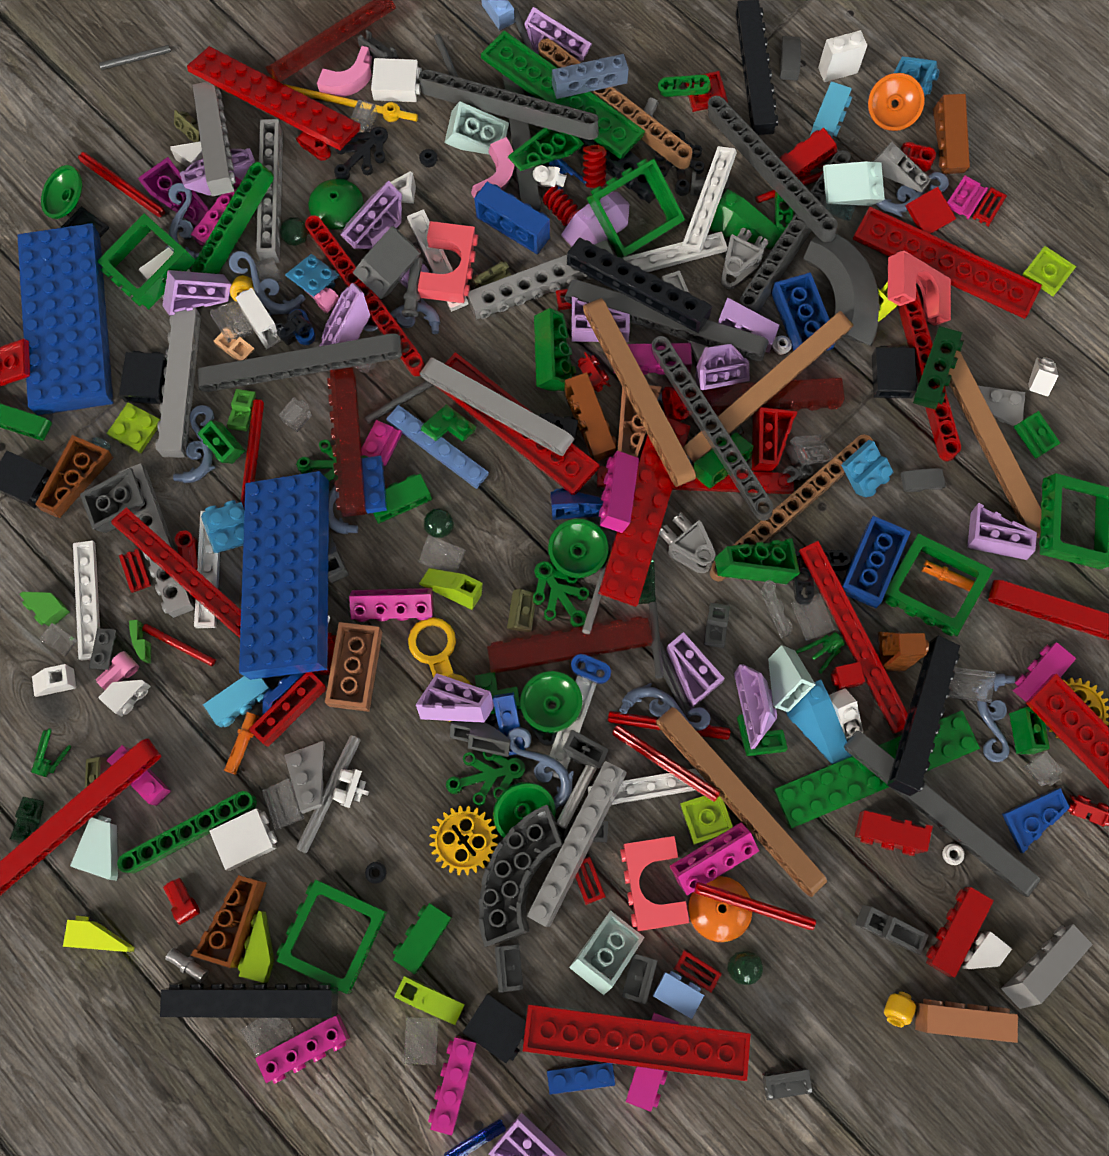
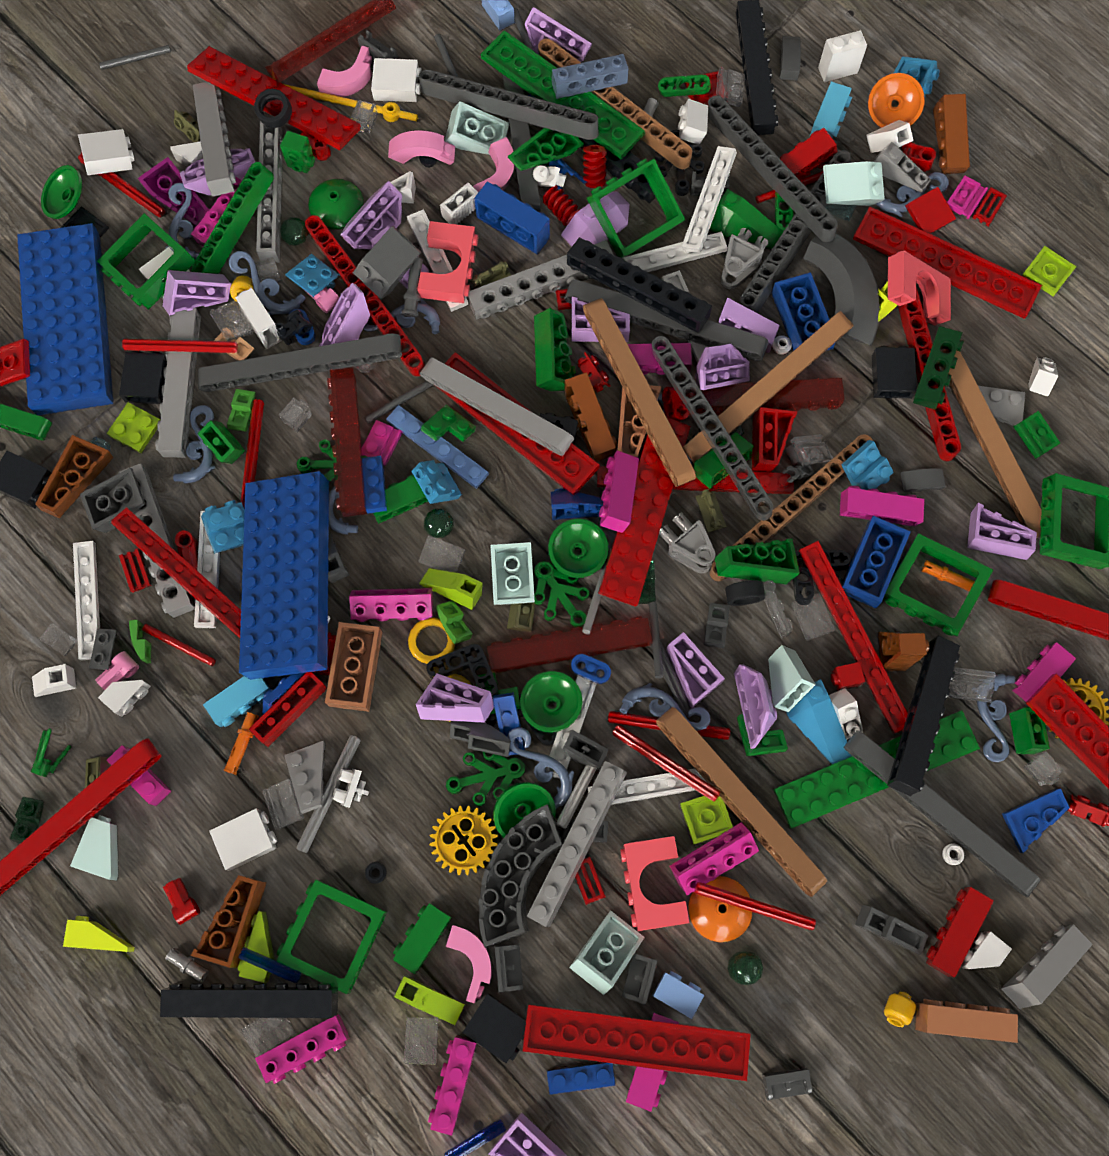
(46, 607): bright green slope -> none
(106, 152): none -> white brick
(157, 843): green beam -> none
(180, 345): none -> red axle
(267, 96): none -> black tyre
(270, 965): none -> clear blue axle
(297, 152): none -> green brick
(364, 151): black plant -> none
(420, 143): none -> bright pink arch
(436, 482): none -> dark azure plate
(451, 619): none -> bright green slope
(459, 204): none -> white brick
(473, 664): none -> black beam
(473, 947): none -> bright pink arch
(512, 573): none -> light aqua slope
(693, 121): none -> white brick
(710, 511): none -> olive hinge
(713, 981): red tile -> none
(730, 86): none -> clear plate
(745, 593): none -> black tyre
(831, 644): green plant -> none
(887, 506): none -> dark pink brick
(893, 833): red wedge -> none
(896, 132): none -> white slope

